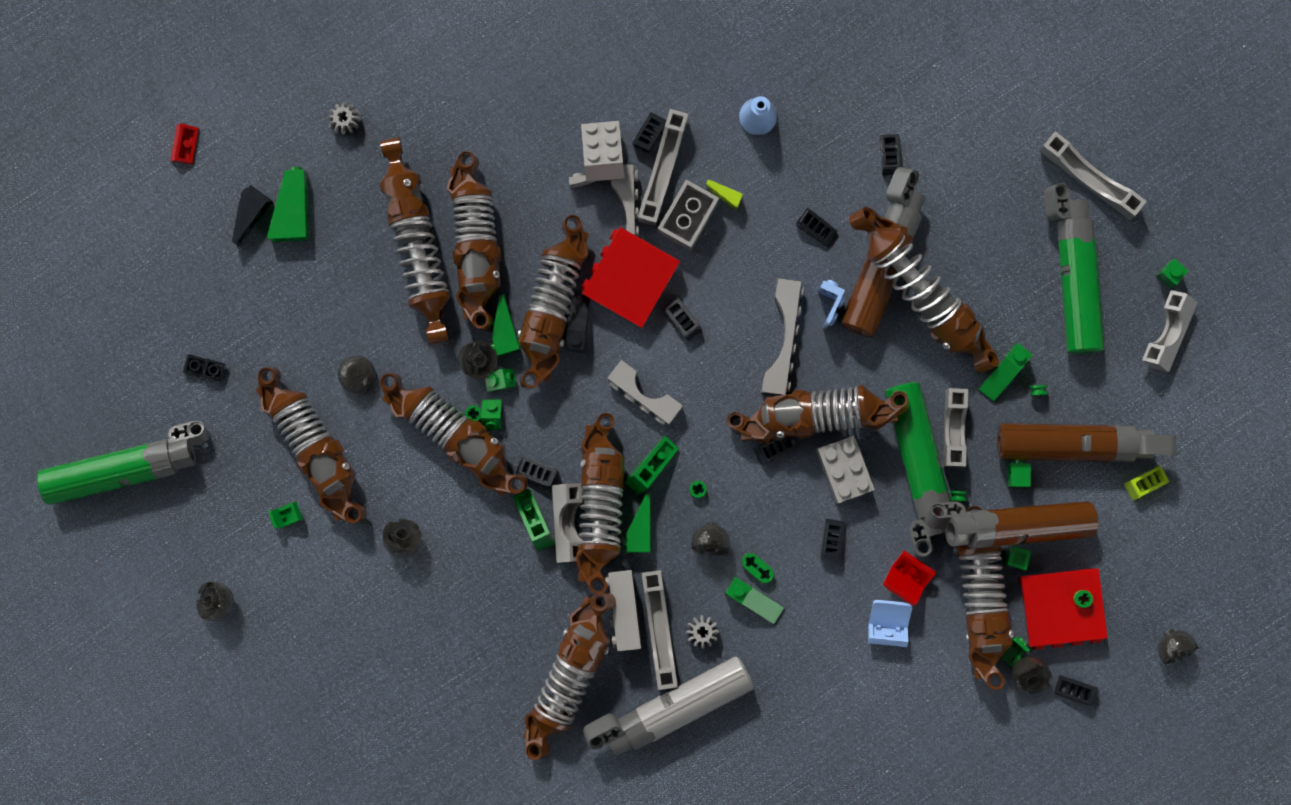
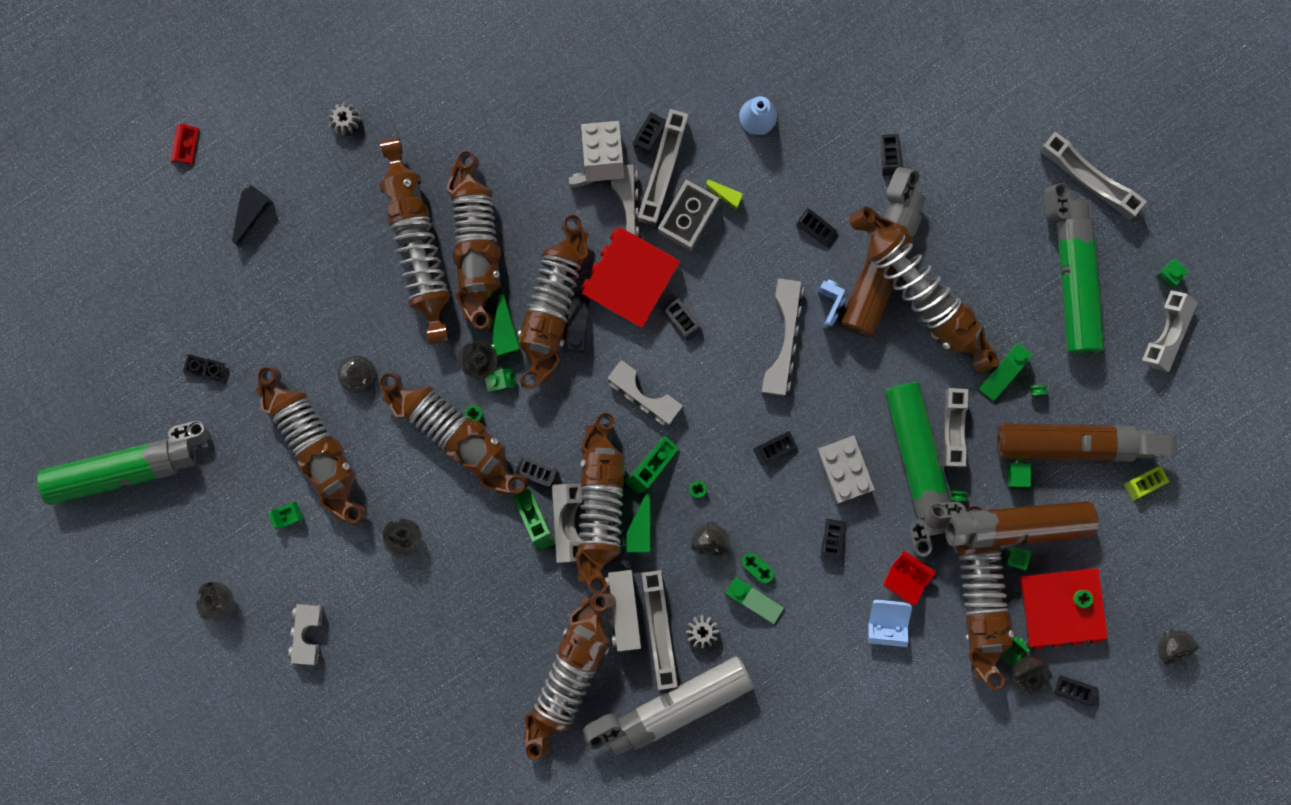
(291, 210): green slope -> none
(302, 651): none -> light grey arch
(491, 414): green bracket -> none
(808, 413): piece -> none

